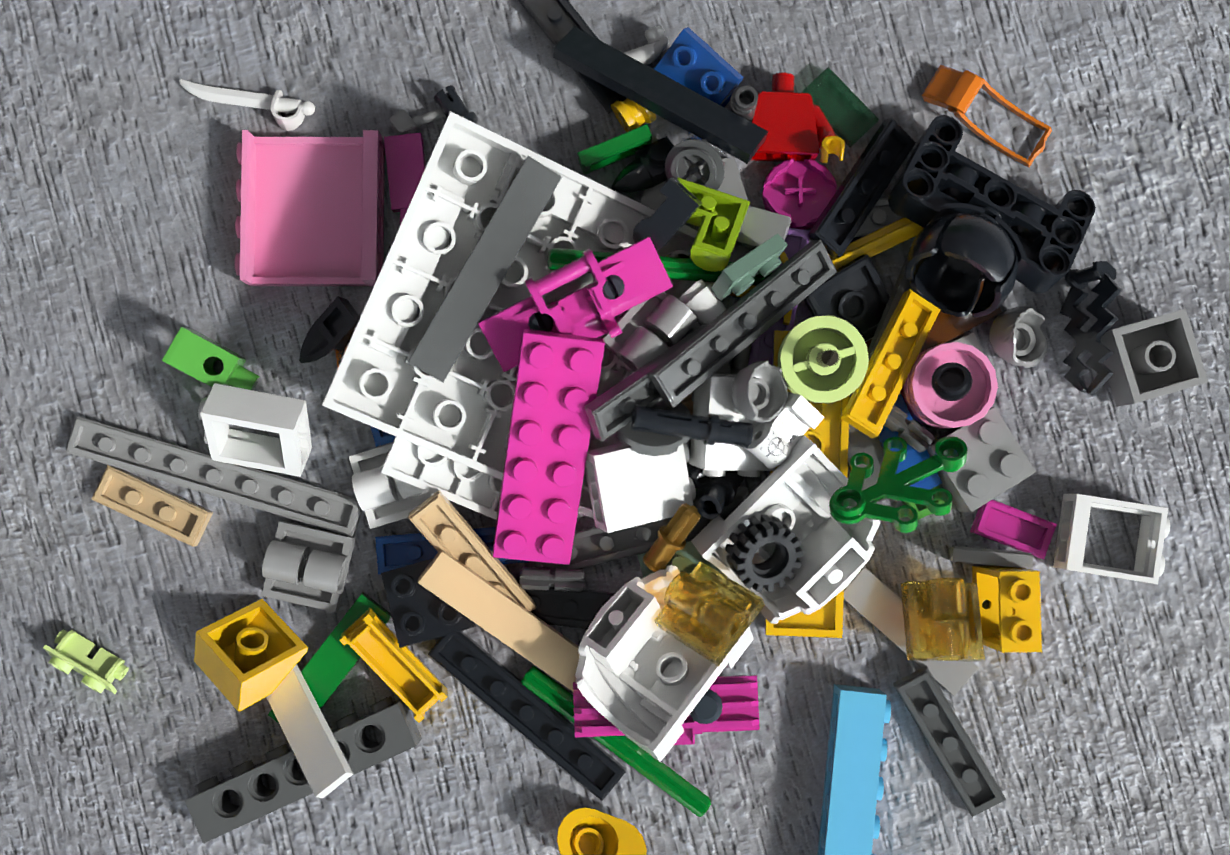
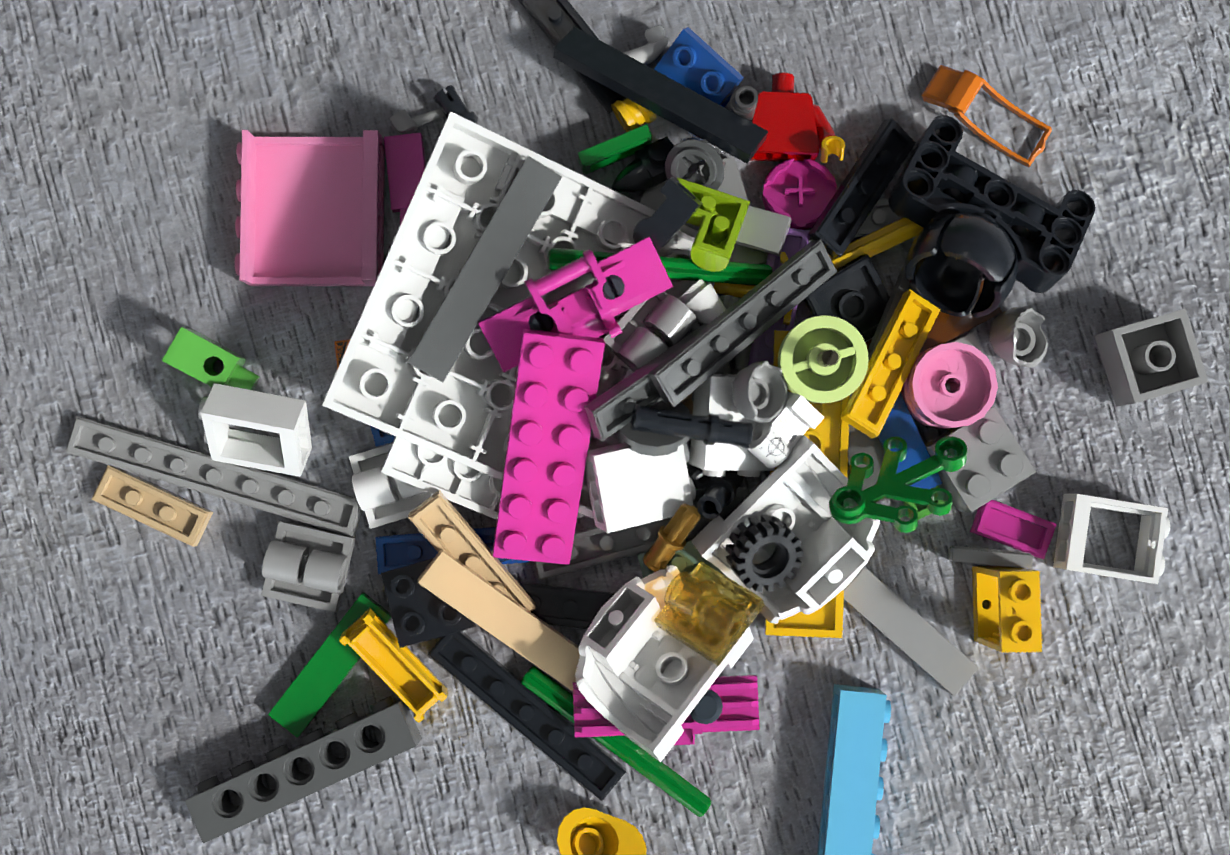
(73, 653): yellowish green hinge -> none
(248, 653): yellow slope -> none
(275, 102): white sword -> none
(309, 734): white tile -> none
(330, 331): black plate -> none
(542, 578): dark grey piece -> none
(740, 274): sand green plate -> none
(842, 108): clear green tile -> none
(908, 430): dark grey piece -> none
(942, 620): clear yellow plate -> none
(949, 741): dark grey tile -> none
(951, 381): black plate -> none
(1090, 340): black piece -> none

